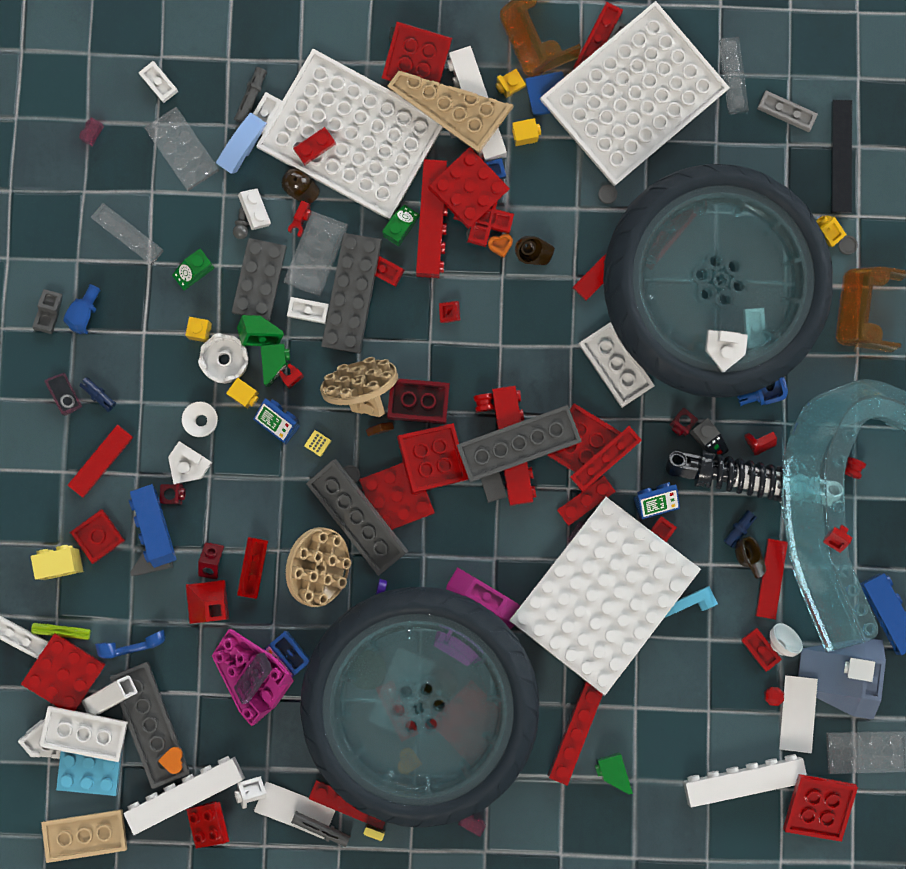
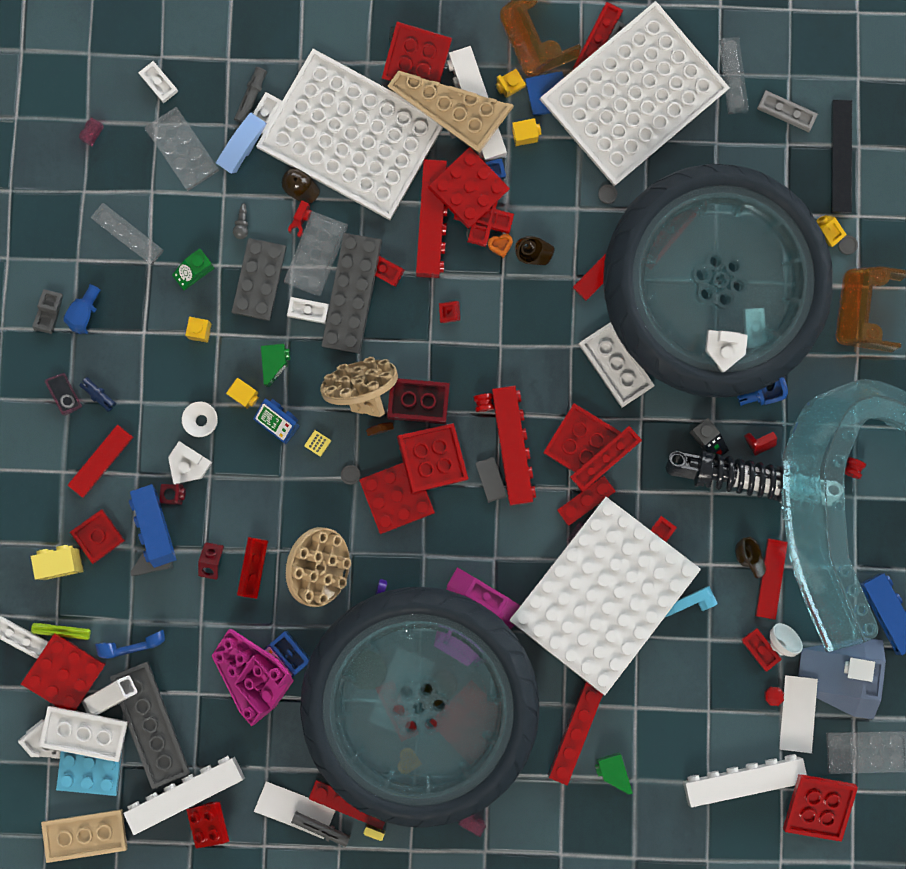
(172, 760): orange tile -> none
(207, 601): red slope -> none
(211, 352): white plate -> none
(250, 791): white bracket -> none
(253, 678): clear purple plate -> none
(254, 209): white plate -> none
(258, 331): green slope -> none
(293, 378): red tile -> none
(314, 146): red plate -> none
(357, 517): dark grey plate -> none
(400, 225): green slope -> none
(519, 443): dark grey plate -> none
(657, 502): slope -> none
(678, 428): dark red bracket -> none
(740, 529): dark blue pin -> none
(838, 538): red tile -> none

